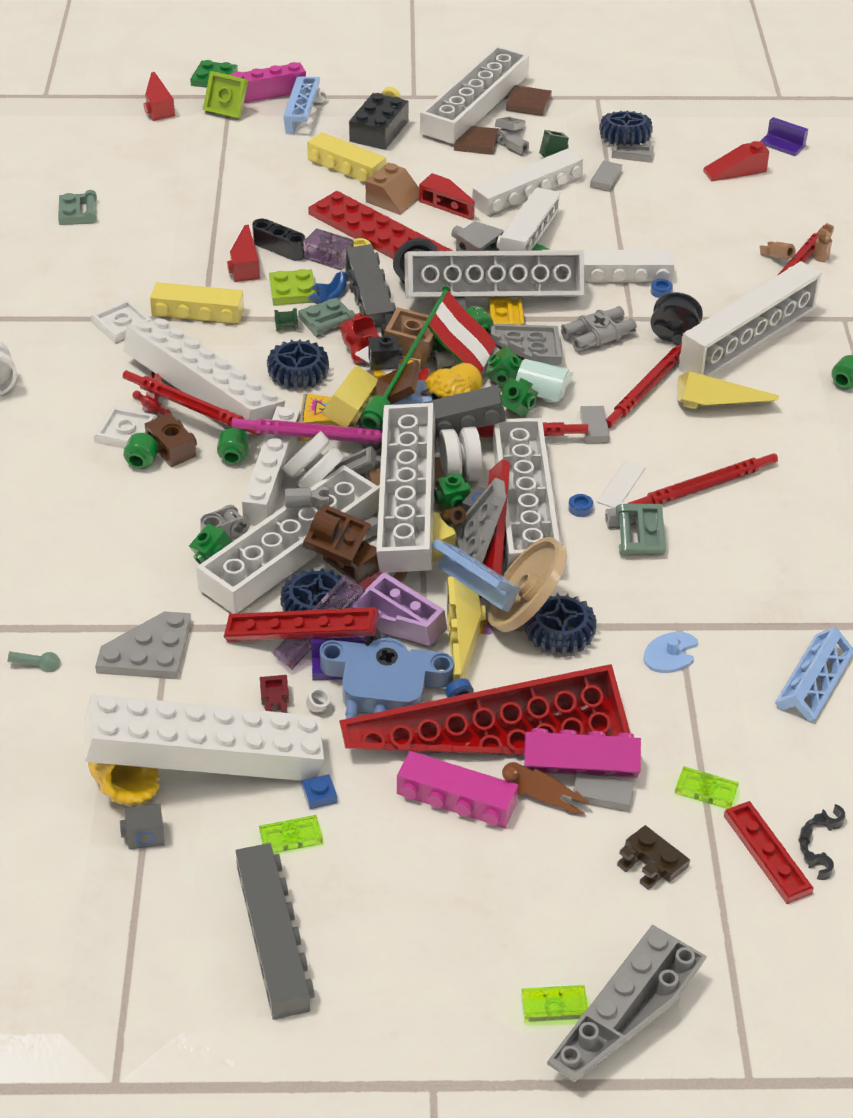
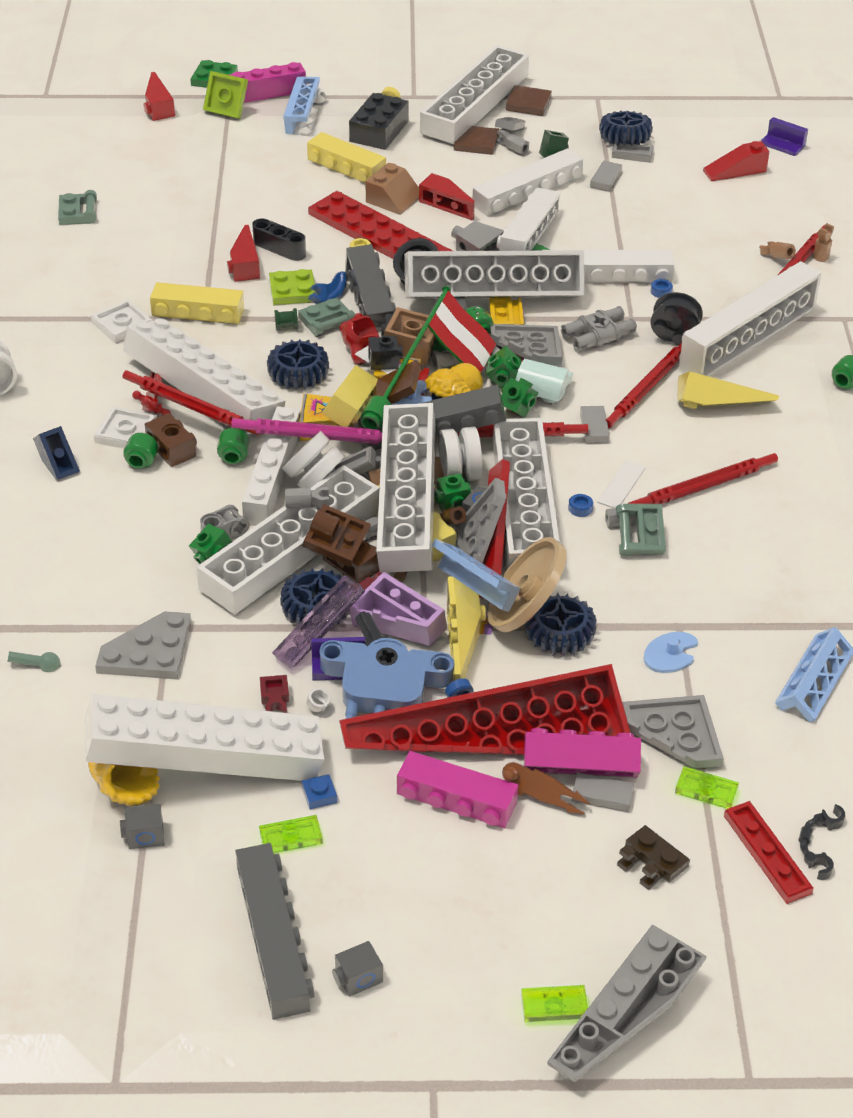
(56, 453): none -> dark blue slope
(301, 624): red tile -> none
(327, 248): clear purple brick -> none
(358, 968): none -> dark grey brick
(678, 727): none -> light grey plate

